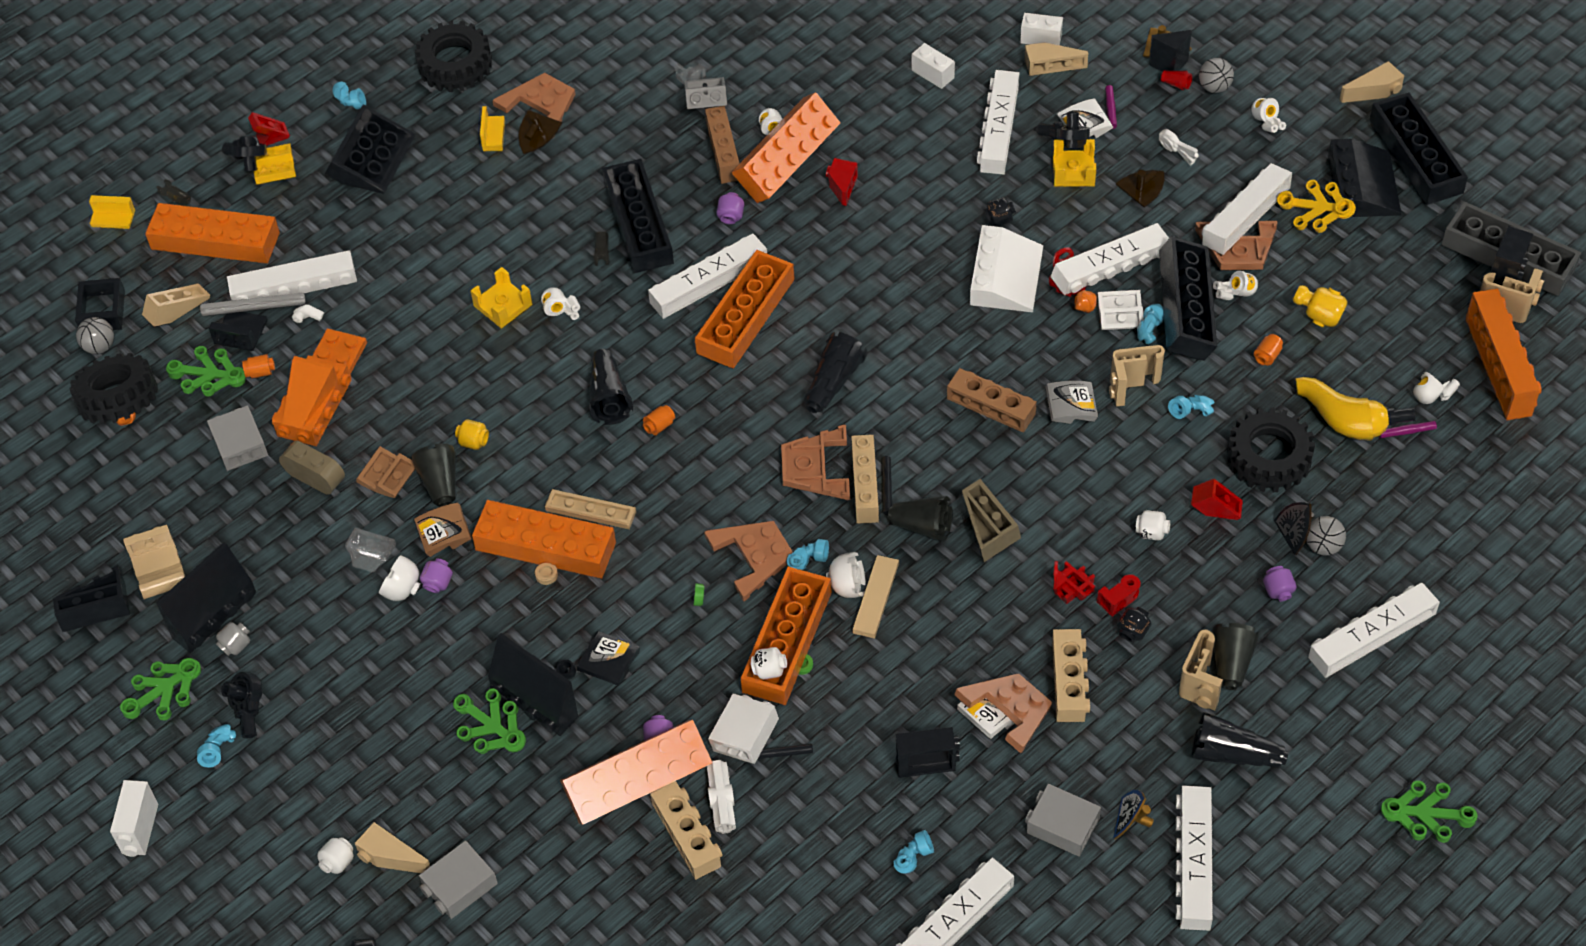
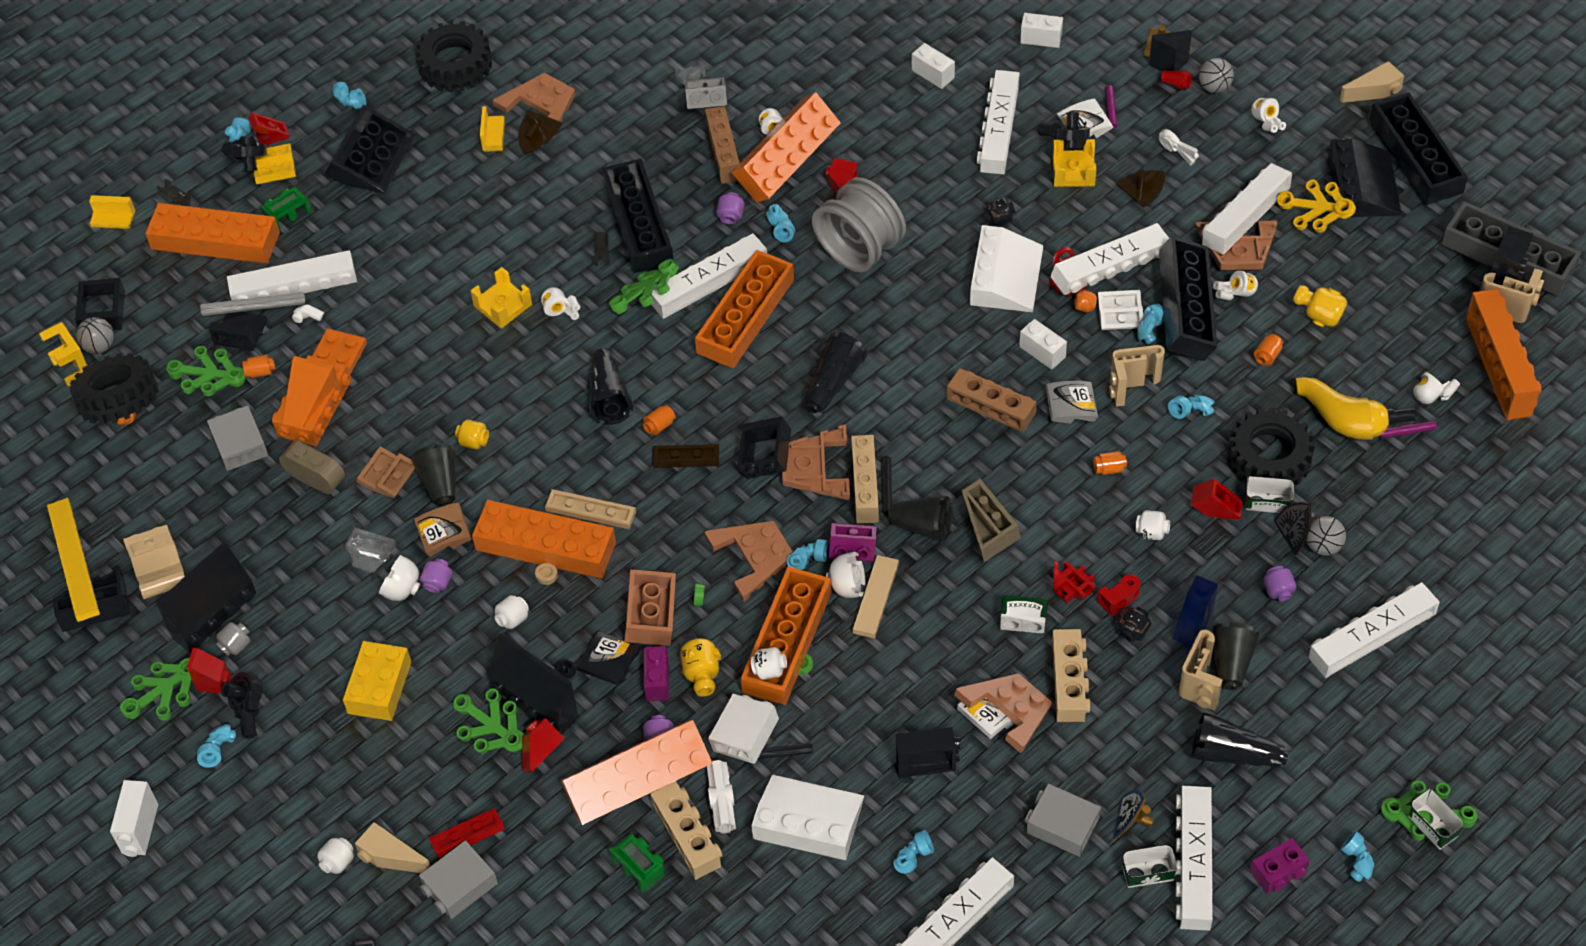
(67, 352): none -> yellow panel
(73, 560): none -> yellow tile
(171, 304): tan slope -> none
(207, 671): none -> red slope
(238, 128): none -> medium azure arm
(286, 205): none -> green window
(377, 681): none -> yellow brick
(470, 830): none -> red plate
(511, 612): none -> white head
(538, 743): none -> red slope
(638, 861): none -> green window
(645, 285): none -> bright green plant
(650, 607): none -> nougat brick
(656, 673): none -> magenta brick
(686, 456): none -> dark brown tile
(700, 665): none -> yellow piece
(760, 431): none -> black window
(784, 229): none -> medium azure arm
(807, 817): none -> white slope
(853, 538): none -> magenta brick
(859, 224): none -> light grey wheel
(1023, 614): none -> white piece
(1043, 344): none -> white brick
(1052, 58): tan slope -> none
(1109, 463): none -> orange brick
(1153, 855): none -> white piece
(1196, 610): none -> clear blue slope
(1261, 487): none -> white piece
(1280, 866): none -> magenta brick
(1364, 863): none -> medium azure arm
(1439, 811): none -> white piece

